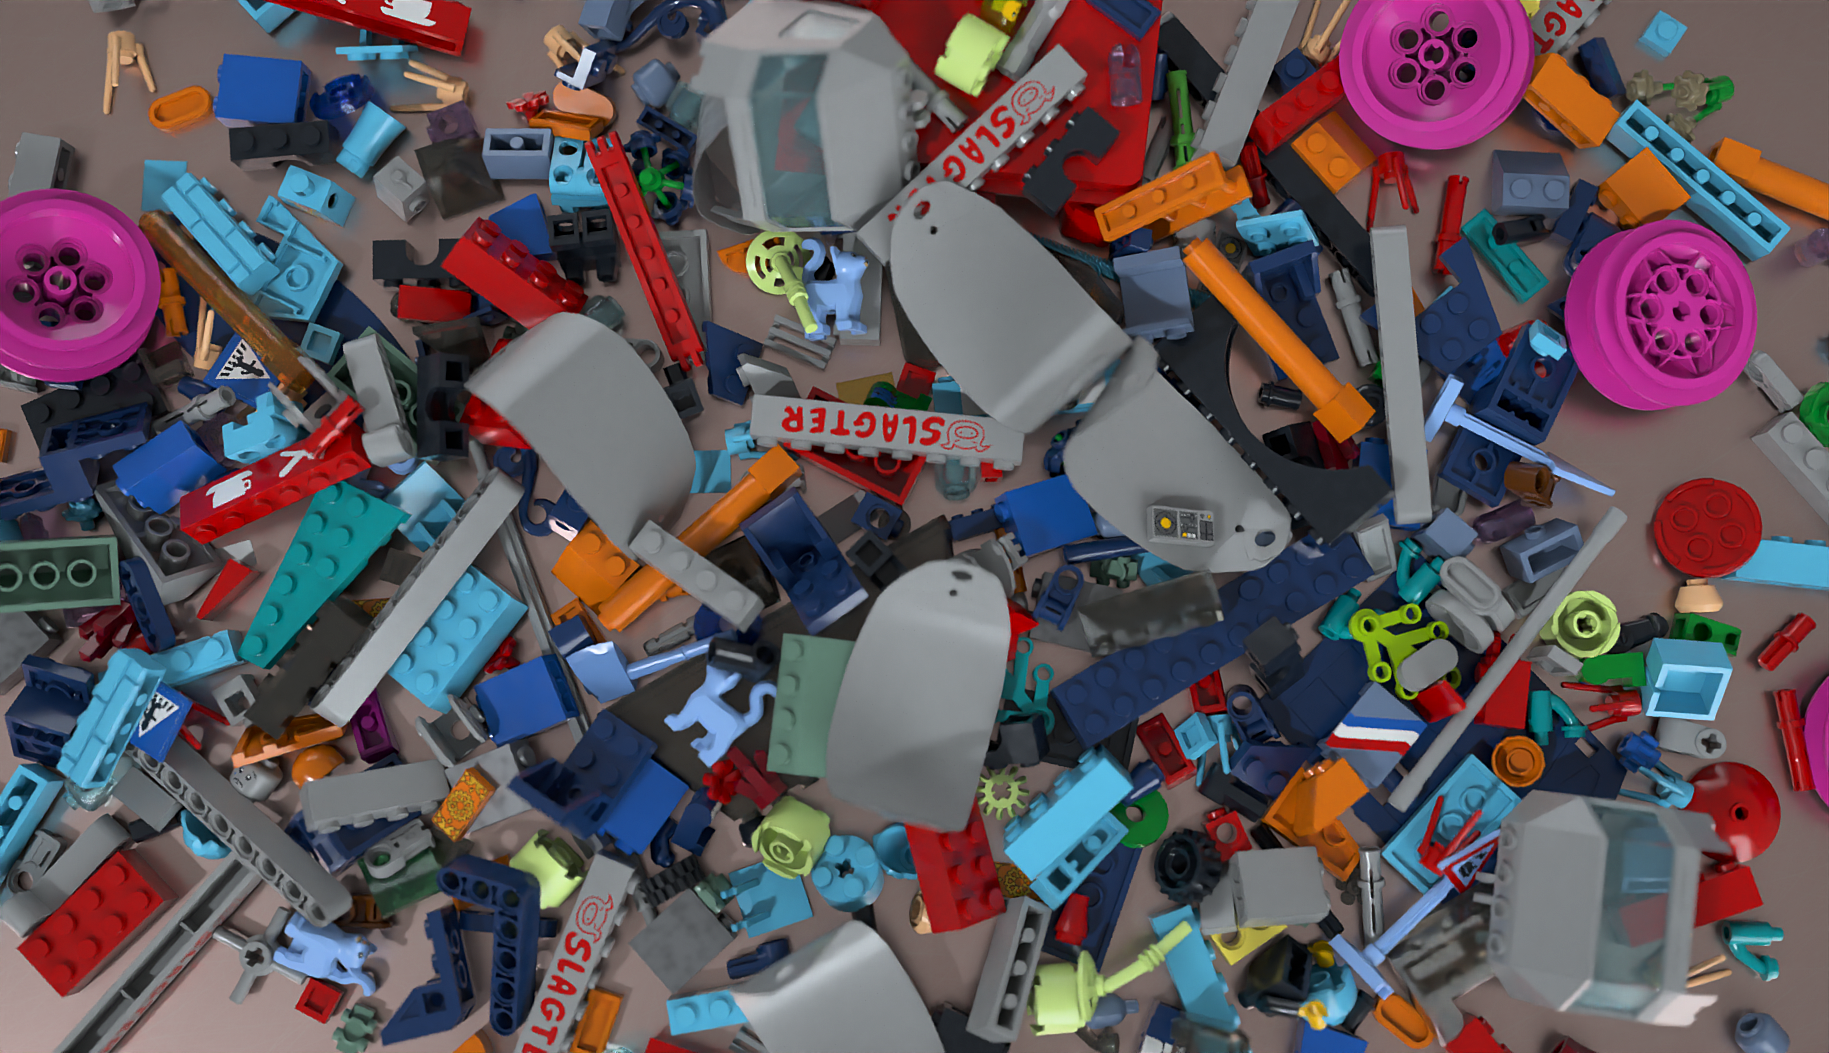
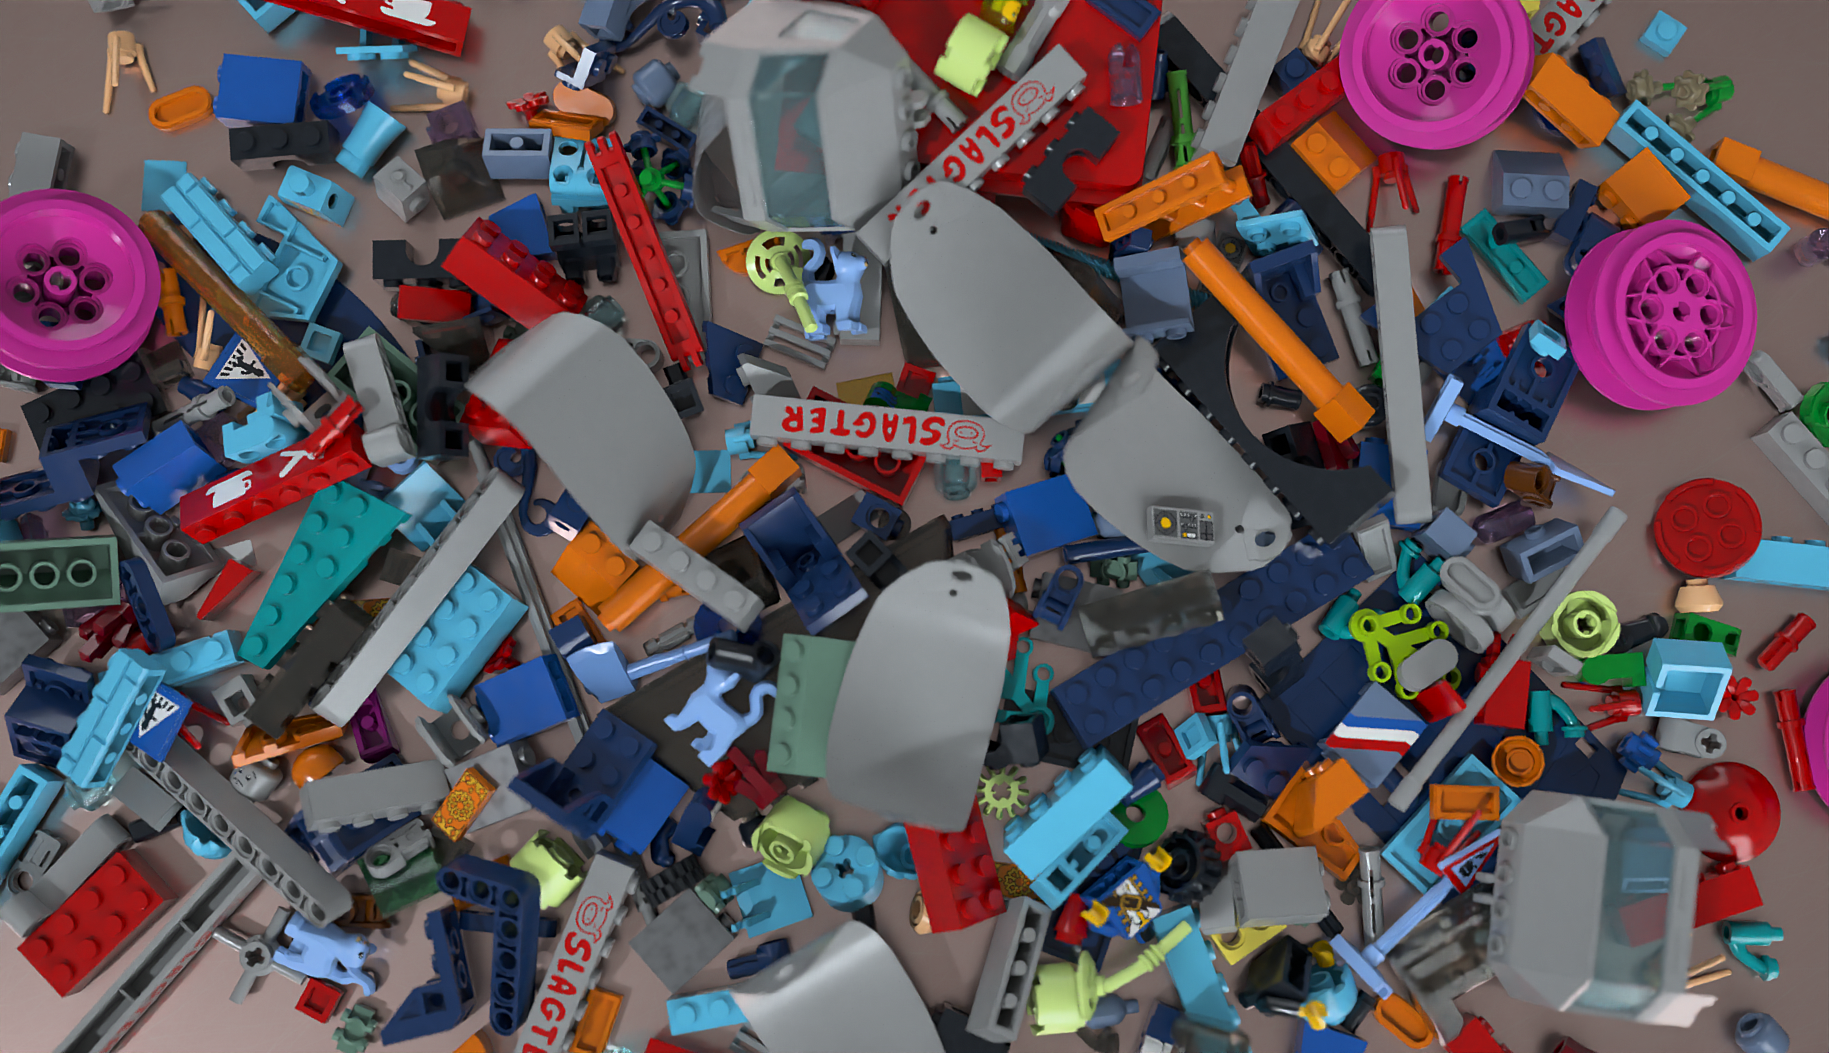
(1127, 898): none -> torso
(1462, 801): none -> orange tile
(1738, 698): none -> red plant

